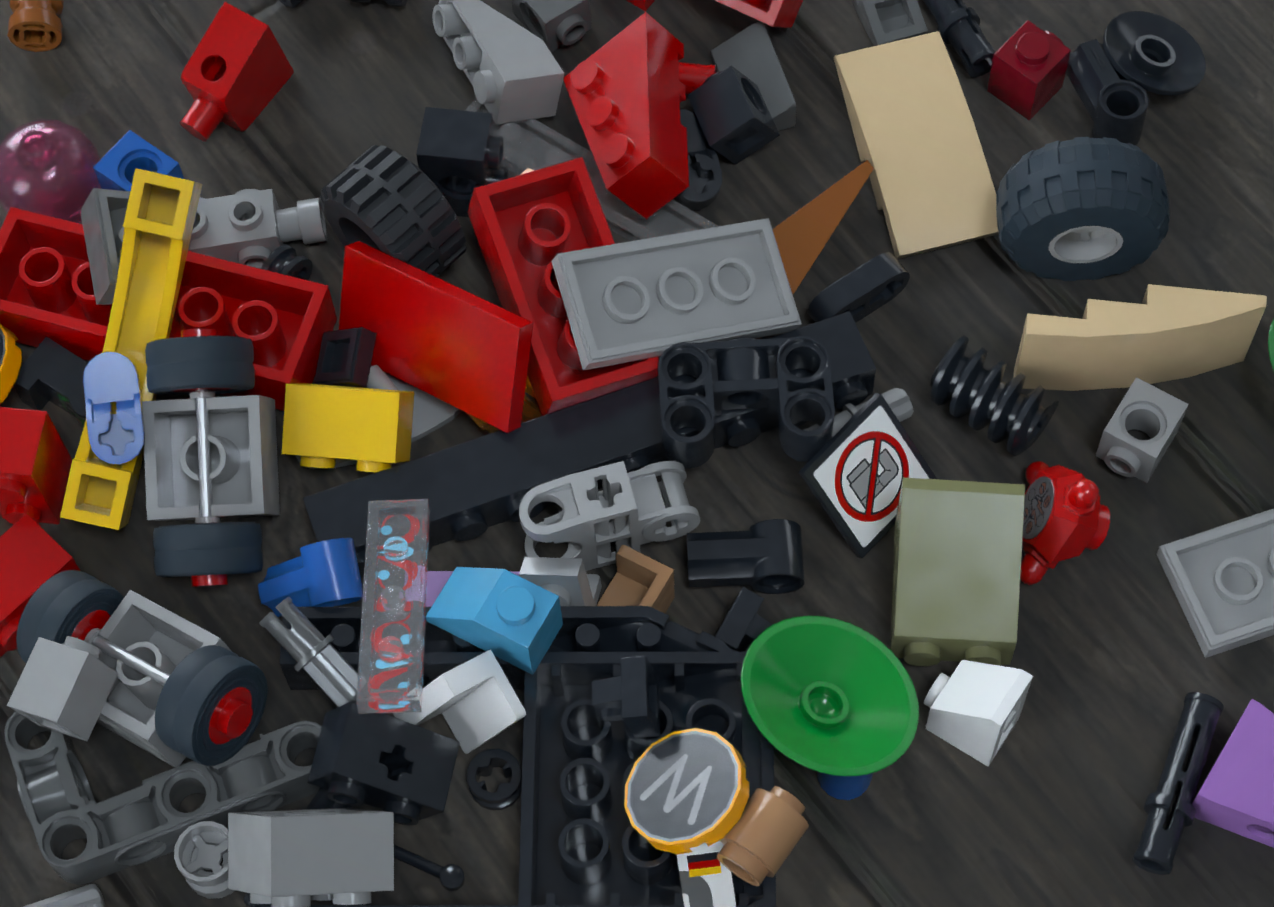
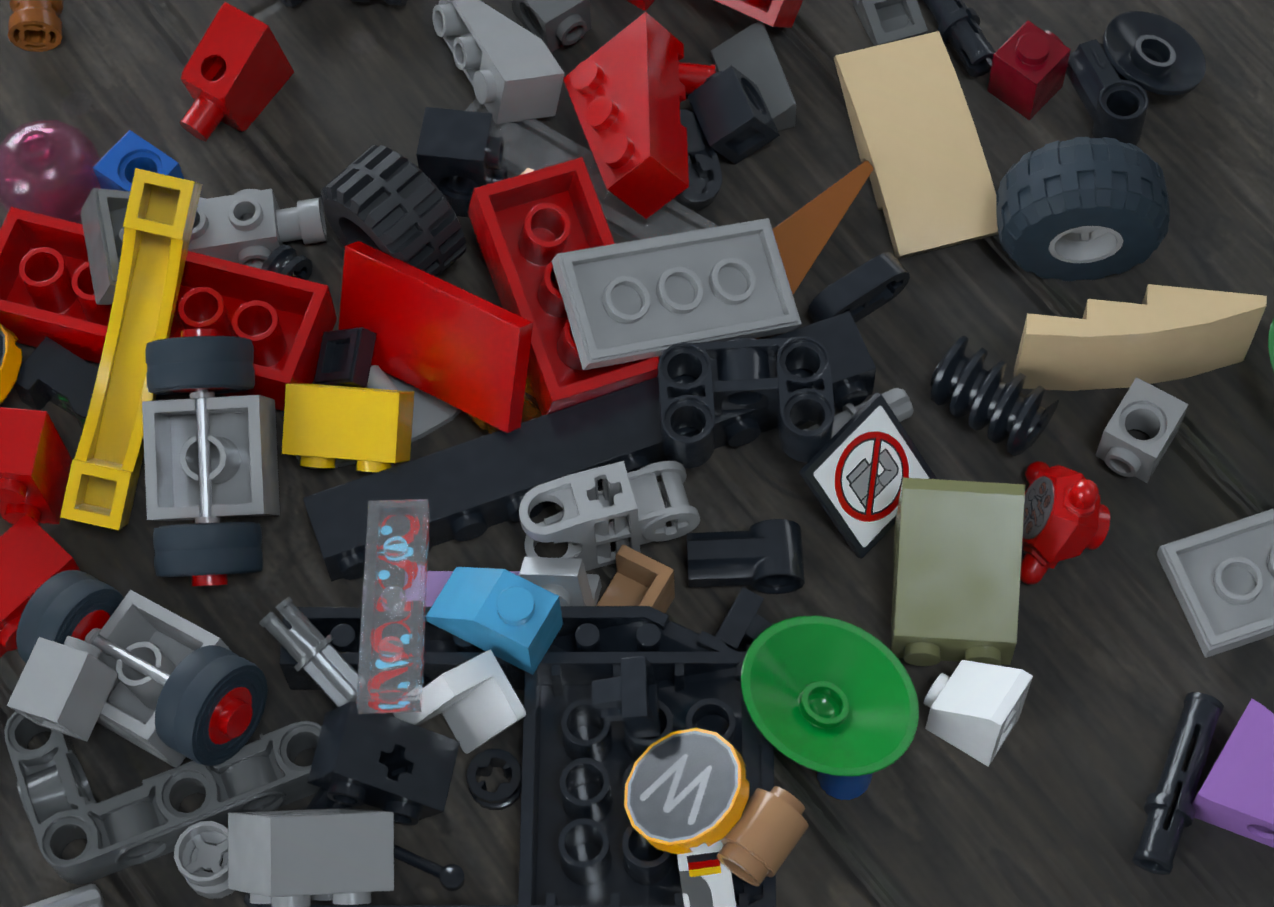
(117, 436): piece -> none
(320, 577): blue piece -> none

